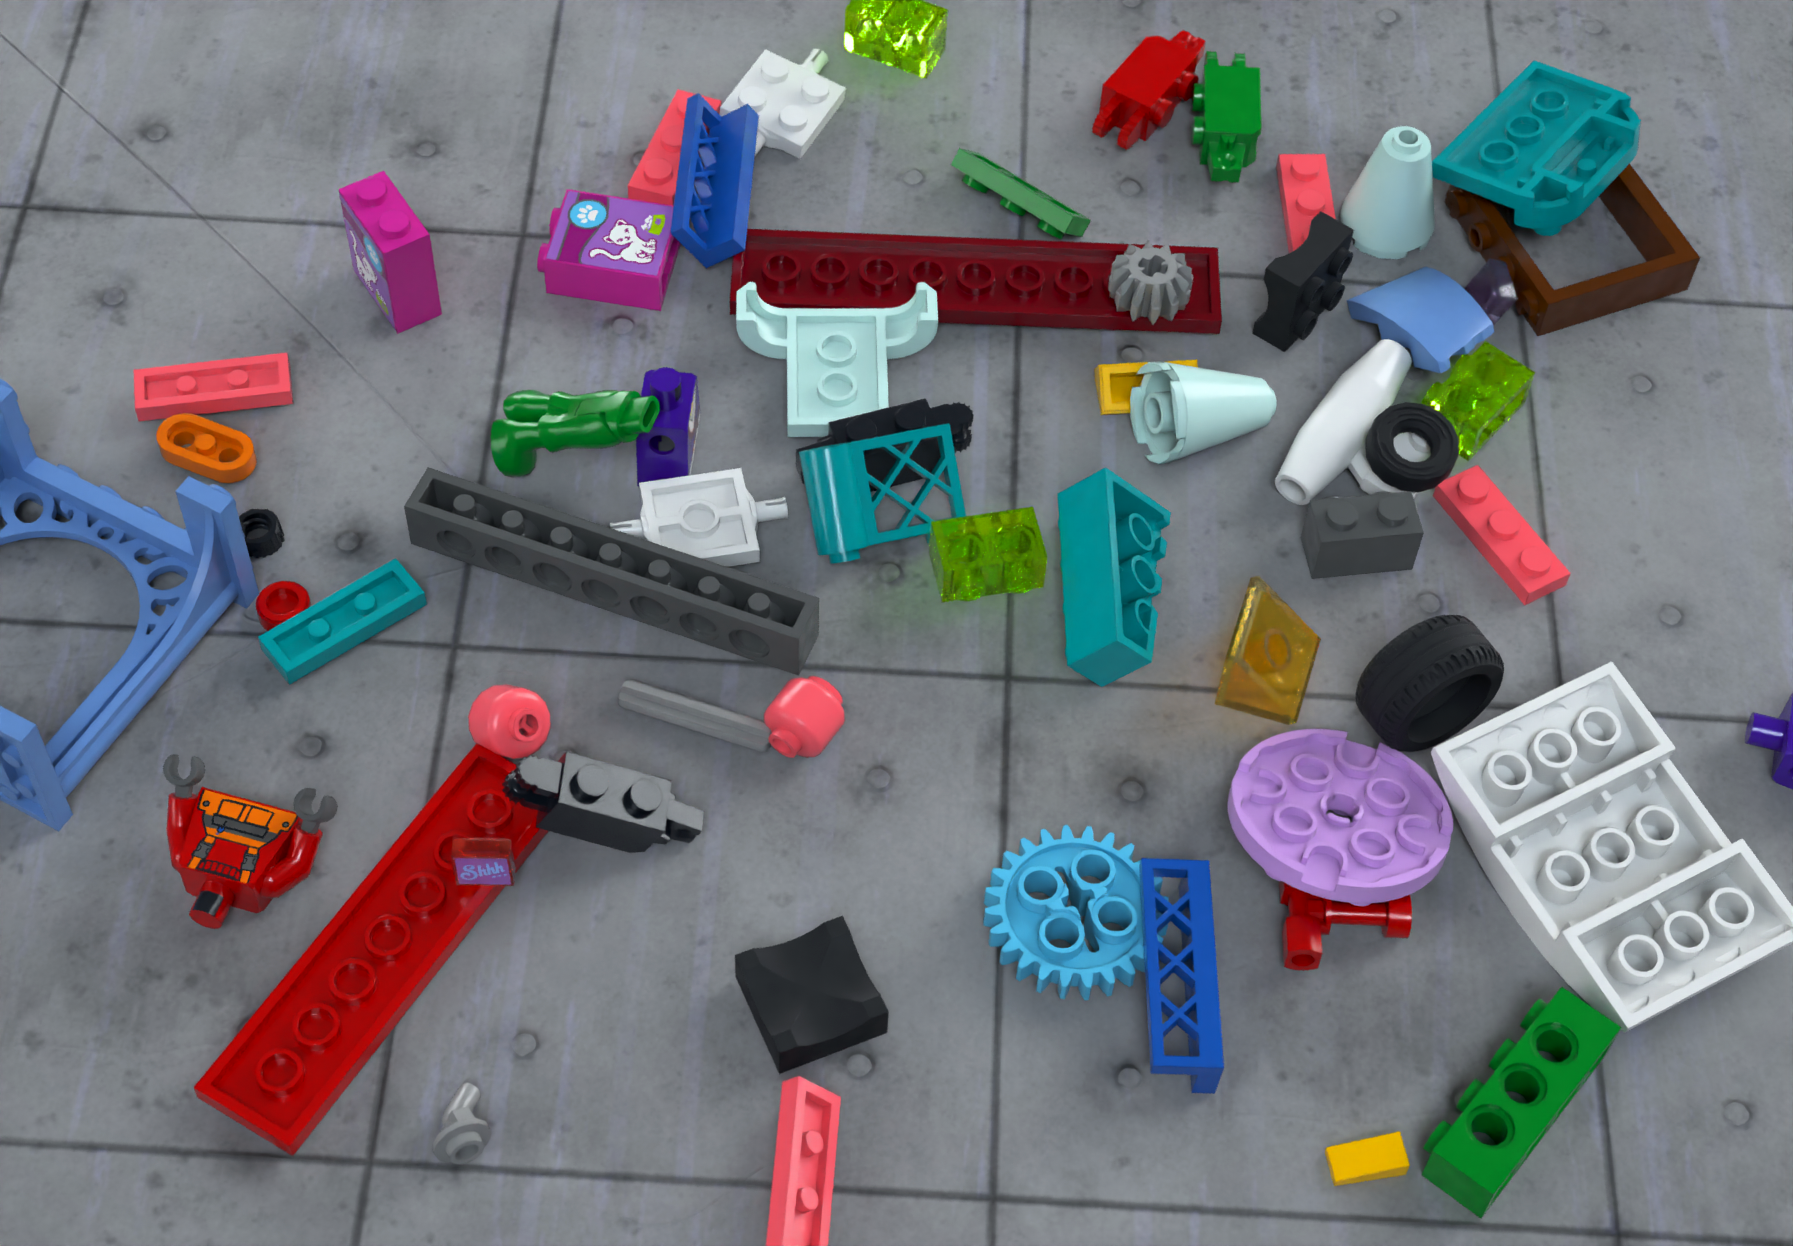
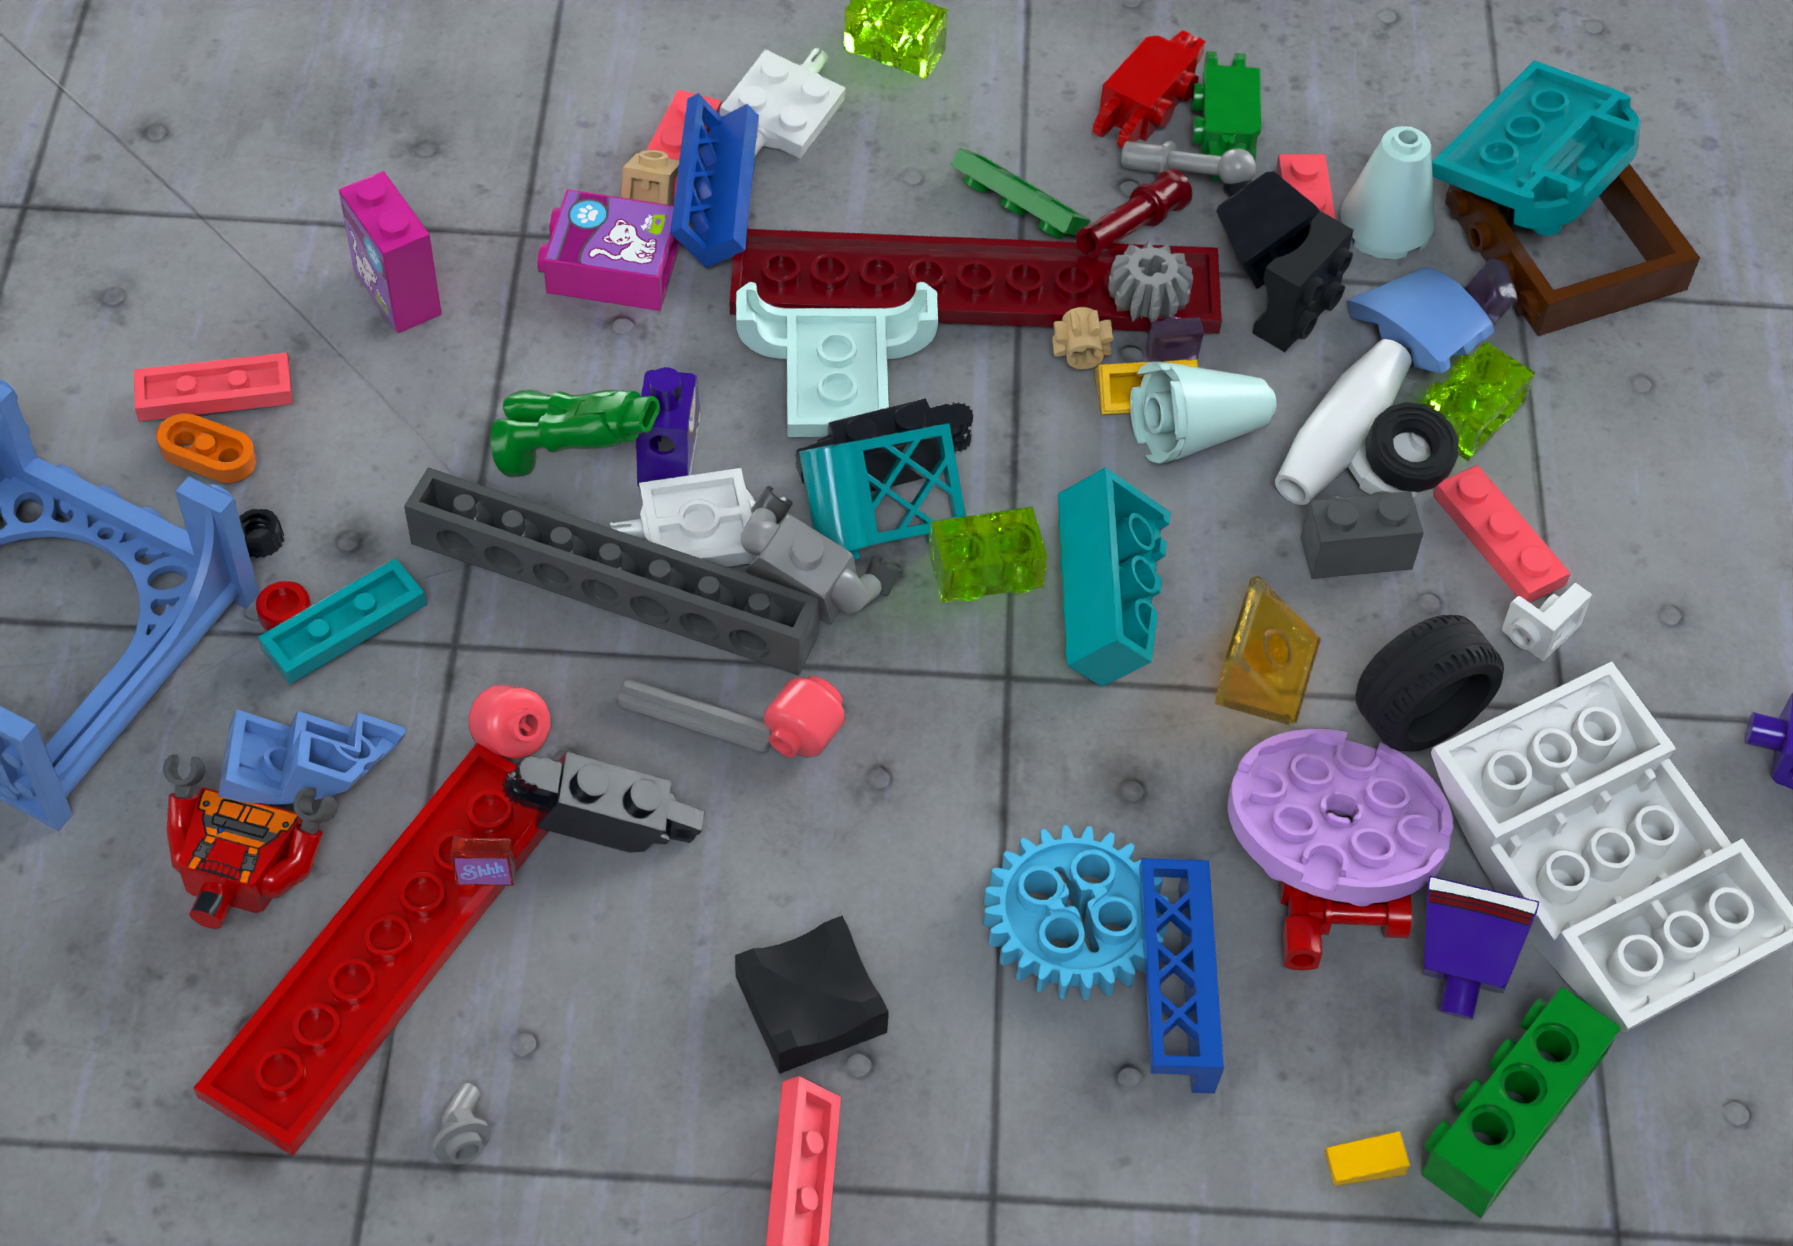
(276, 761): none -> medium blue slope
(649, 177): none -> tan bracket
(808, 561): none -> light grey torso
(1082, 338): none -> tan gear
(1146, 206): none -> dark red pin
(1175, 339): none -> clear purple plate
(1232, 167): none -> light grey pin
(1265, 221): none -> black torso
(1473, 941): none -> dark purple torso
(1546, 628): none -> white bracket

